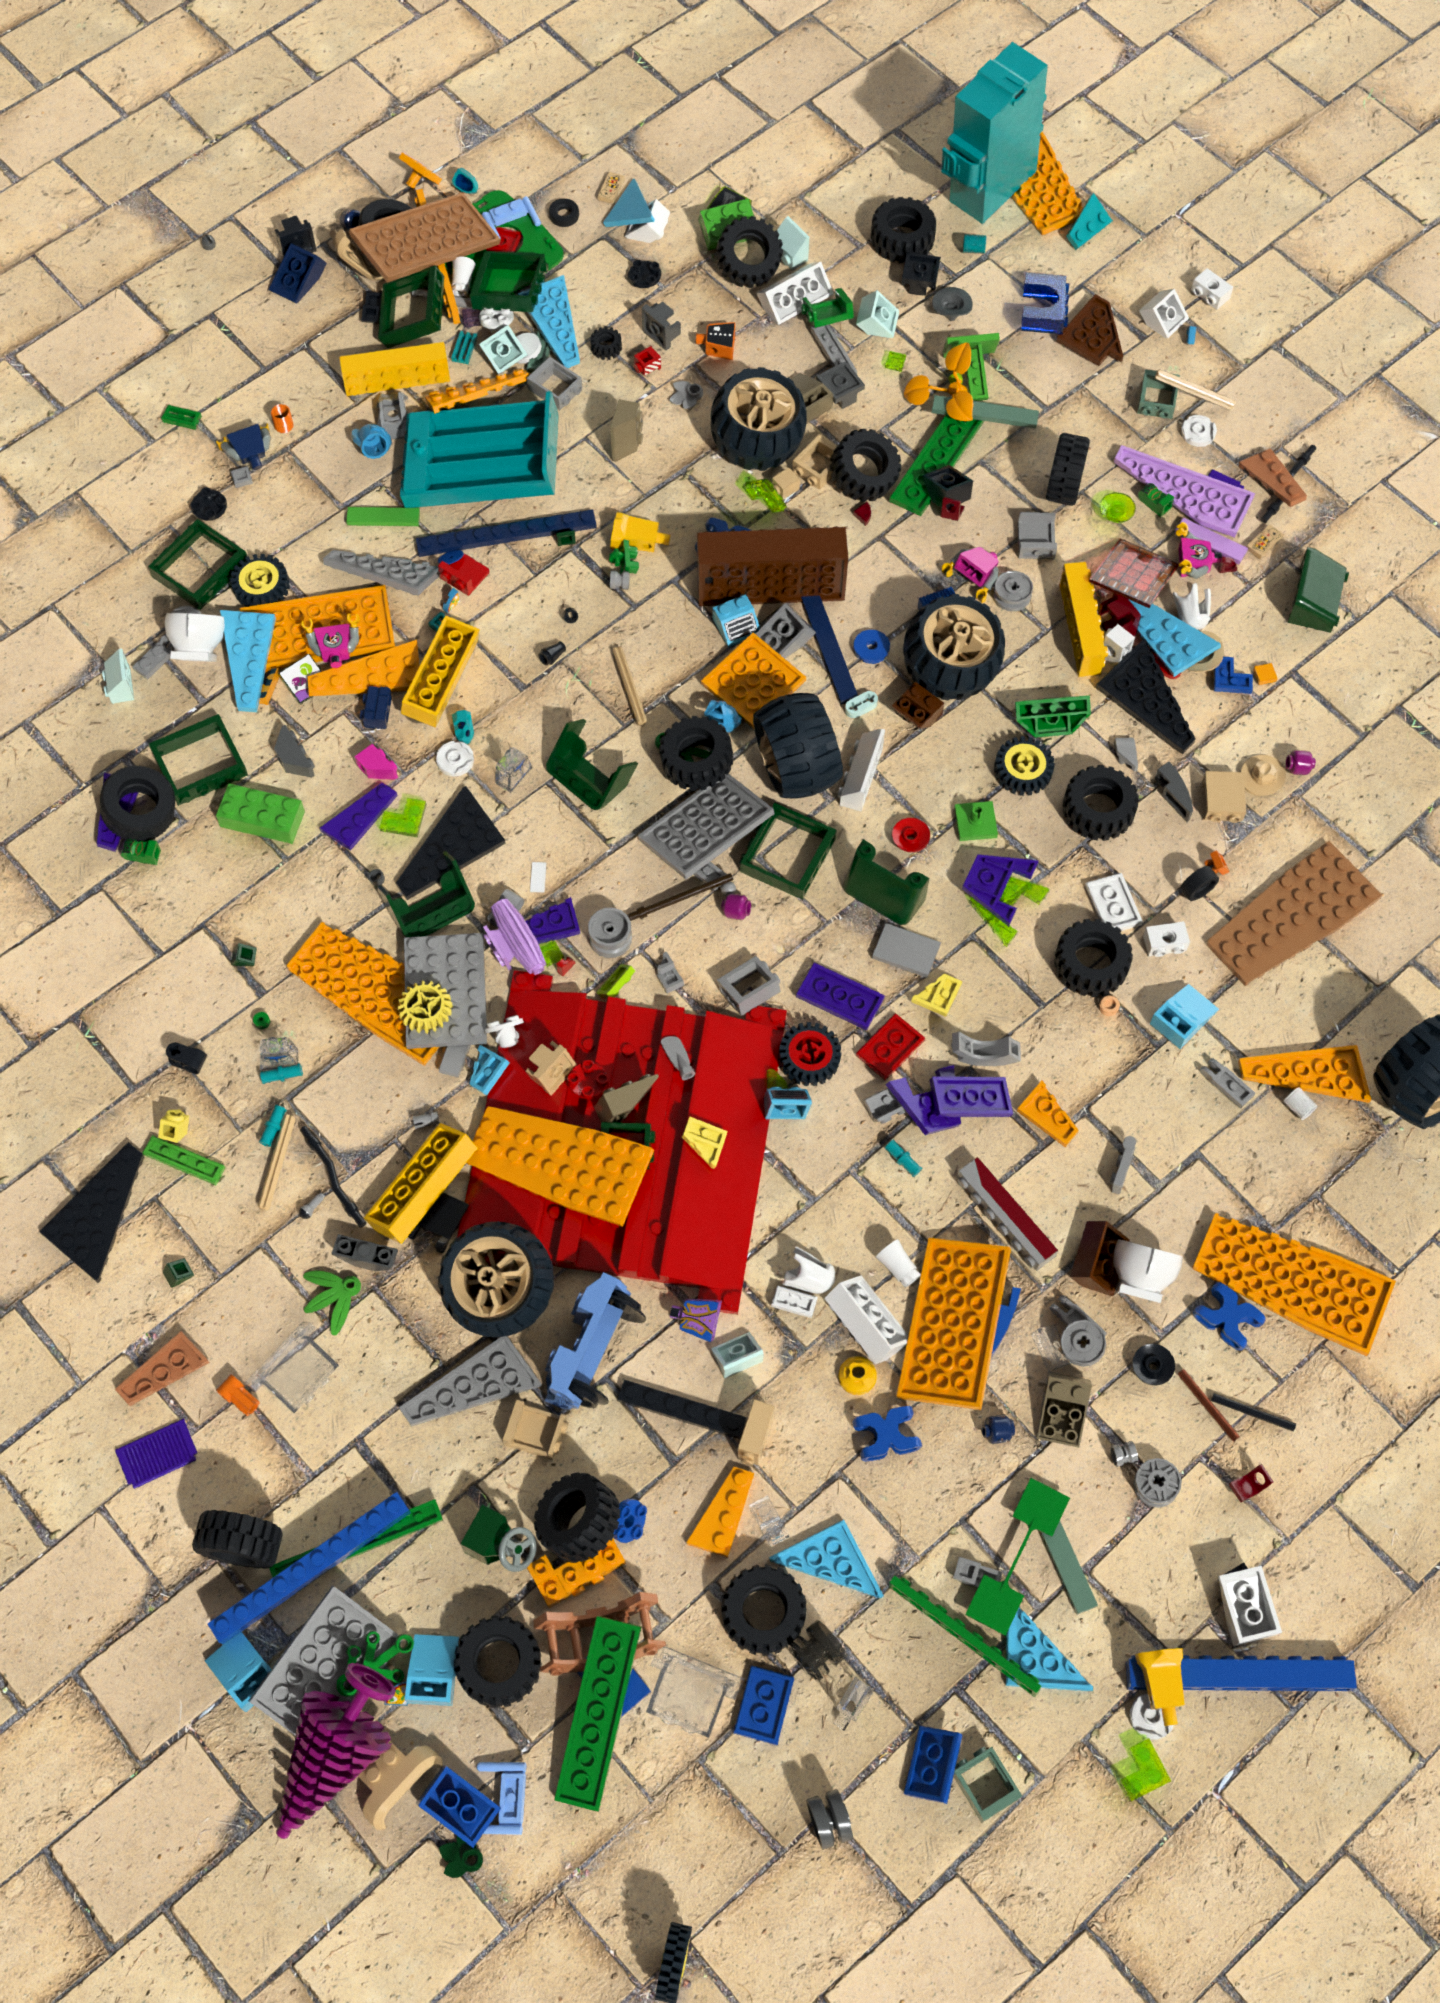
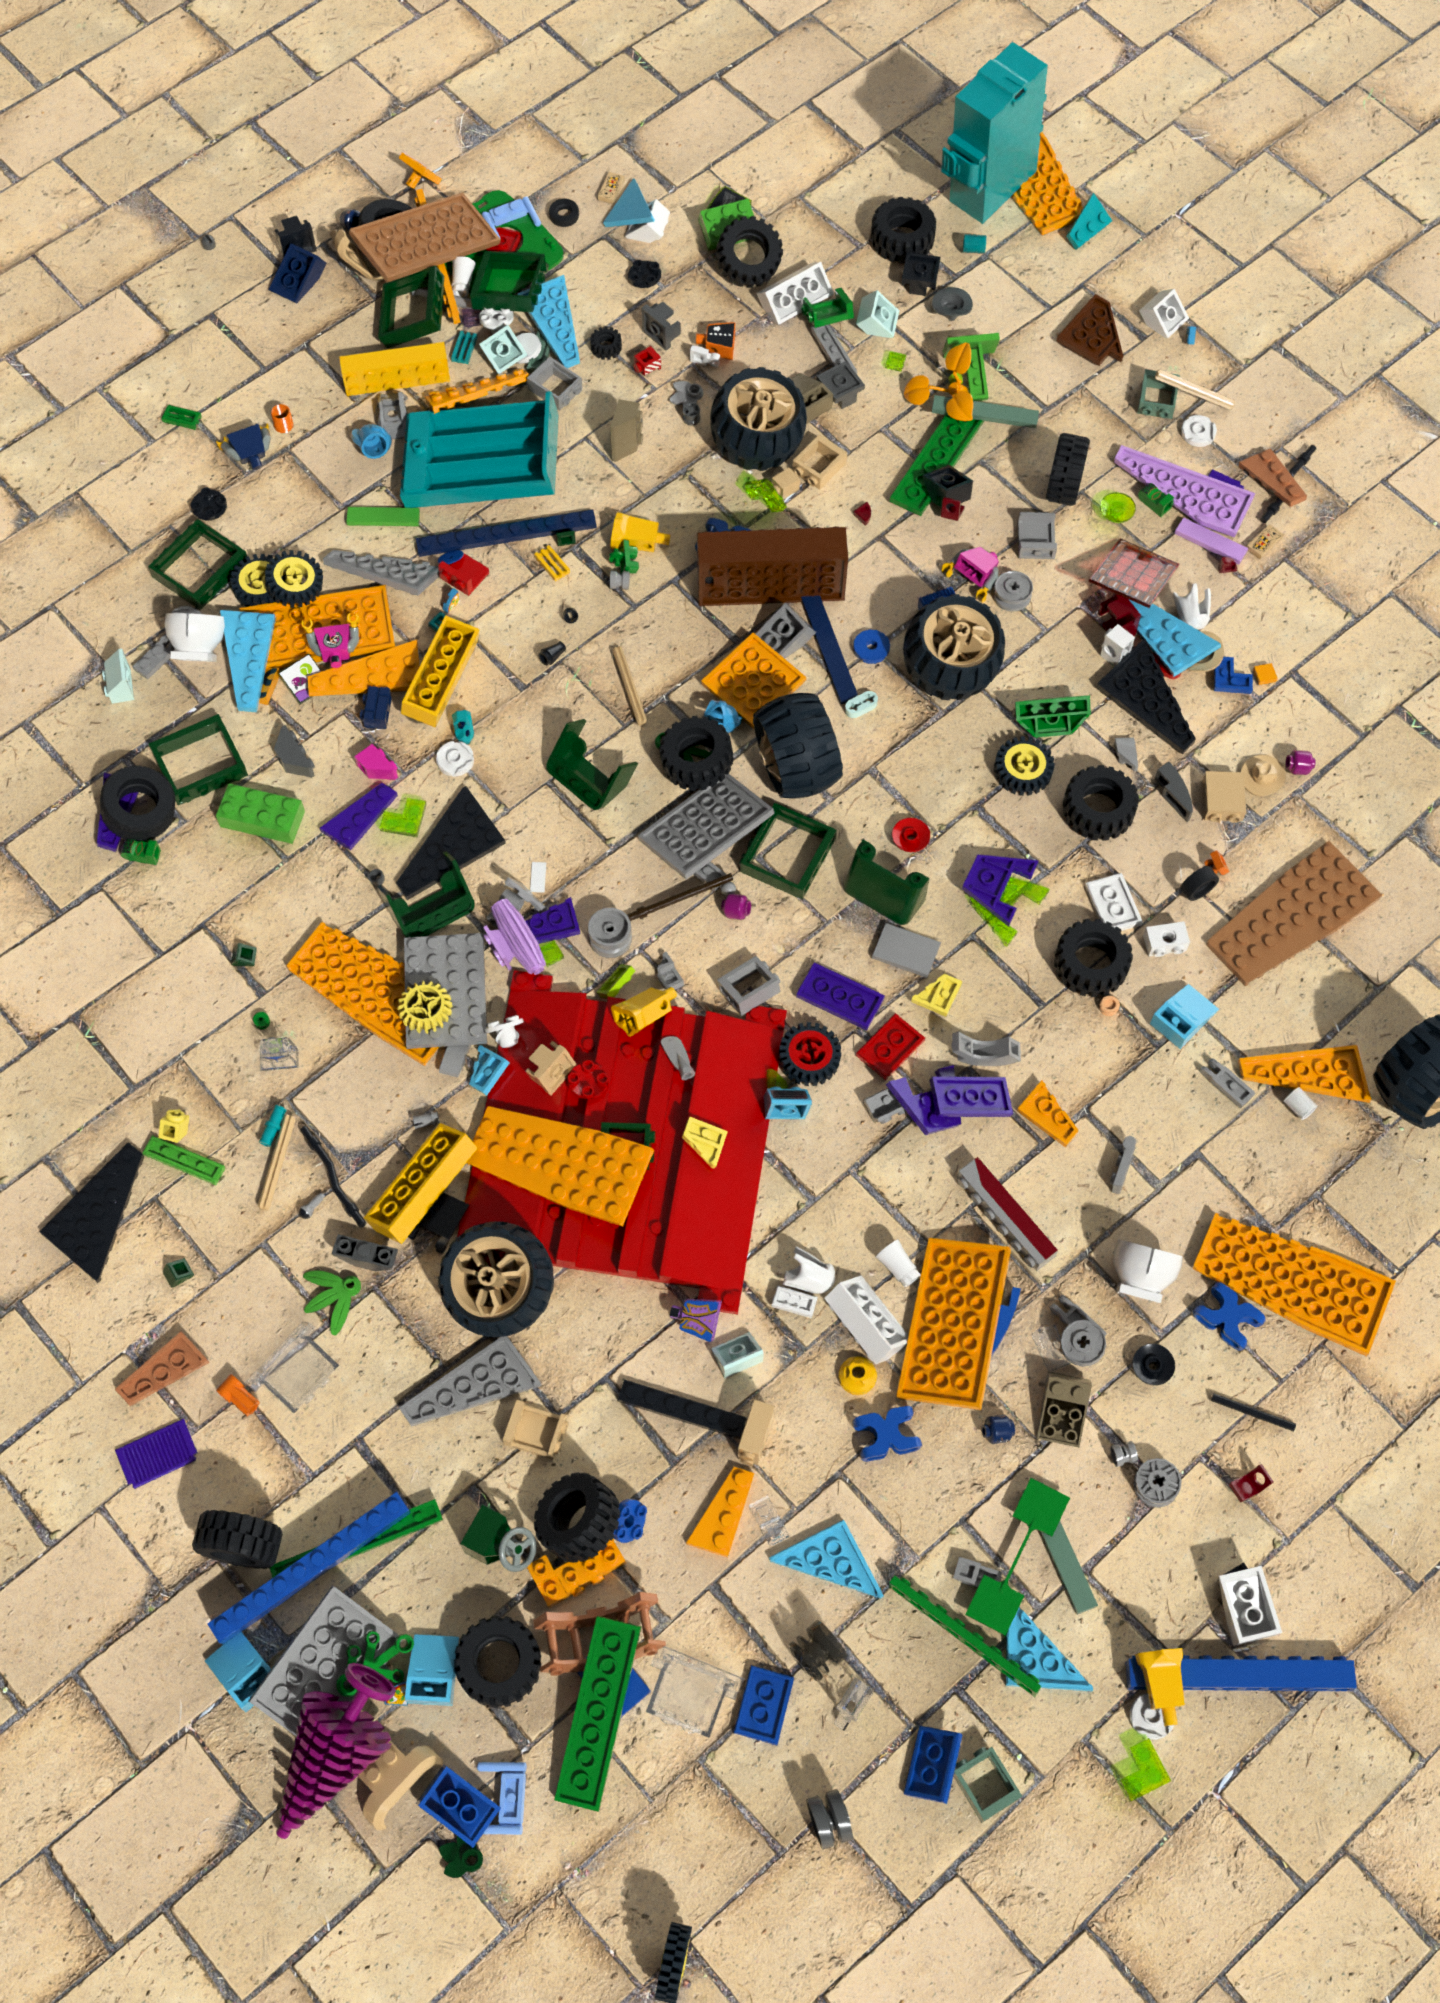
(186, 1057): black piece -> none
(241, 477): light grey tile -> none
(281, 1073): teal pin -> none
(292, 589): none -> wheel
(371, 309): black slope -> none
(465, 181): rock -> none
(513, 766): clear torso -> none
(525, 893): none -> light grey tile
(538, 556): none -> yellow tile
(564, 966): red tile -> none
(599, 1314): medium blue piece -> none
(618, 1103): dark tan slope -> none
(642, 1009): none -> yellow piece
(689, 410): none -> dark grey wheel
(703, 357): none -> white plate
(735, 620): medium azure slope -> none
(763, 1579): black tyre -> none
(794, 243): light aqua slope -> none
(862, 769): white slope -> none
(879, 451): black tyre -> none
(903, 1158): teal pin -> none
(919, 706): reddish brown slope -> none
(976, 821): bright green tile -> none
(1050, 288): clear blue arch -> none
(1083, 619): yellow brick -> none
(1094, 1258): reddish brown slope -> none
(1194, 554): torso -> none
(1208, 1405): copper bar -> none
(1211, 289): white brick -> none
(1318, 592): windscreen -> none

